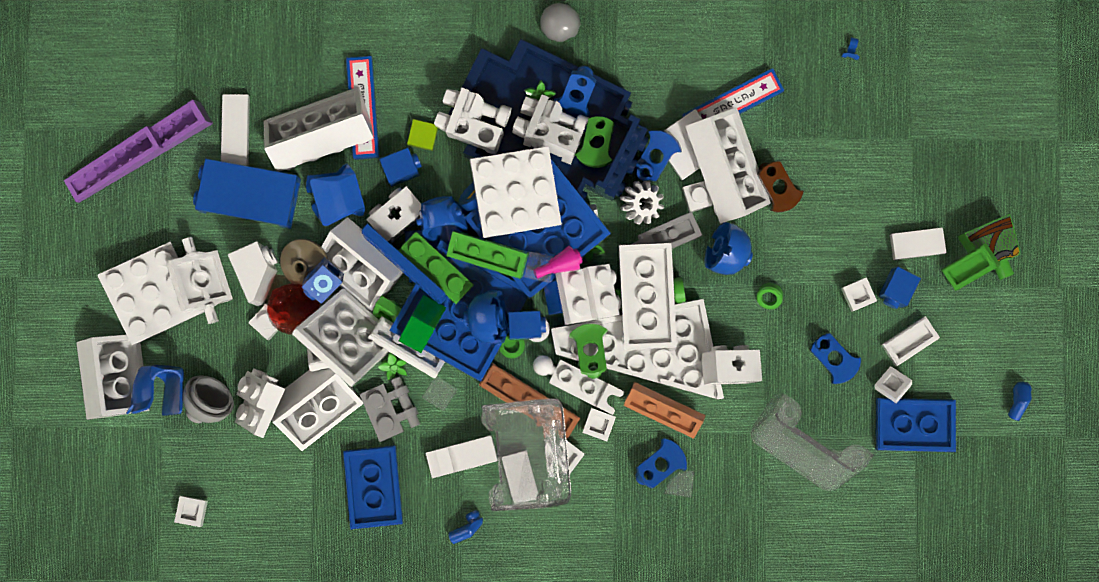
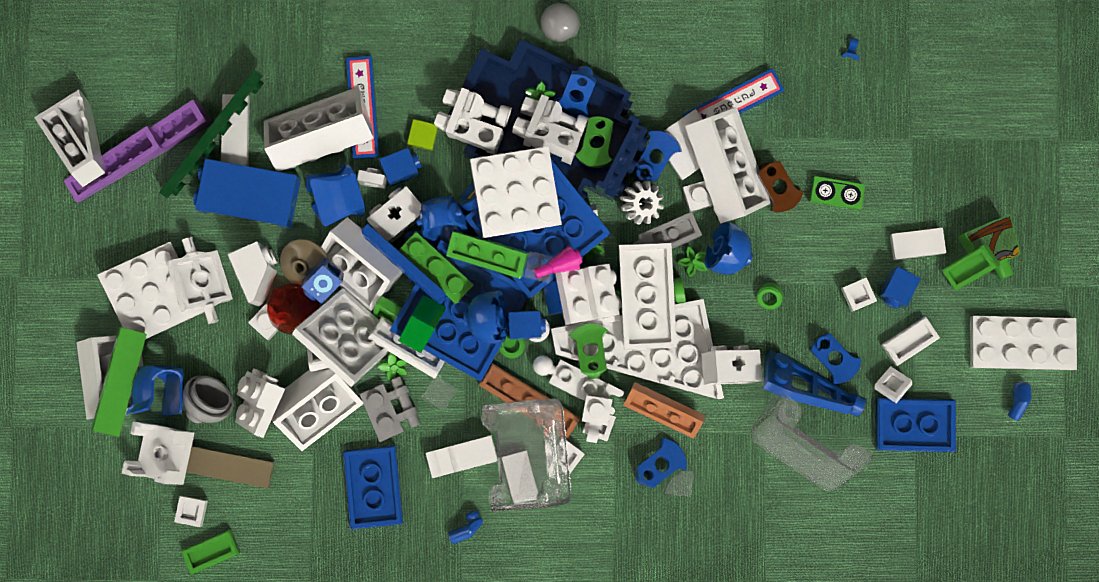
(74, 136): none -> white wedge
(118, 382): none -> bright green tile
(162, 453): none -> white panel
(206, 143): none -> dark green plate
(210, 552): none -> bright green tile
(230, 467): none -> dark tan tile
(372, 178): none -> white plate
(596, 412): none -> white plate
(693, 261): none -> bright green plant
(778, 380): none -> blue plate
(837, 193): none -> tile
(1023, 343): none -> white plate

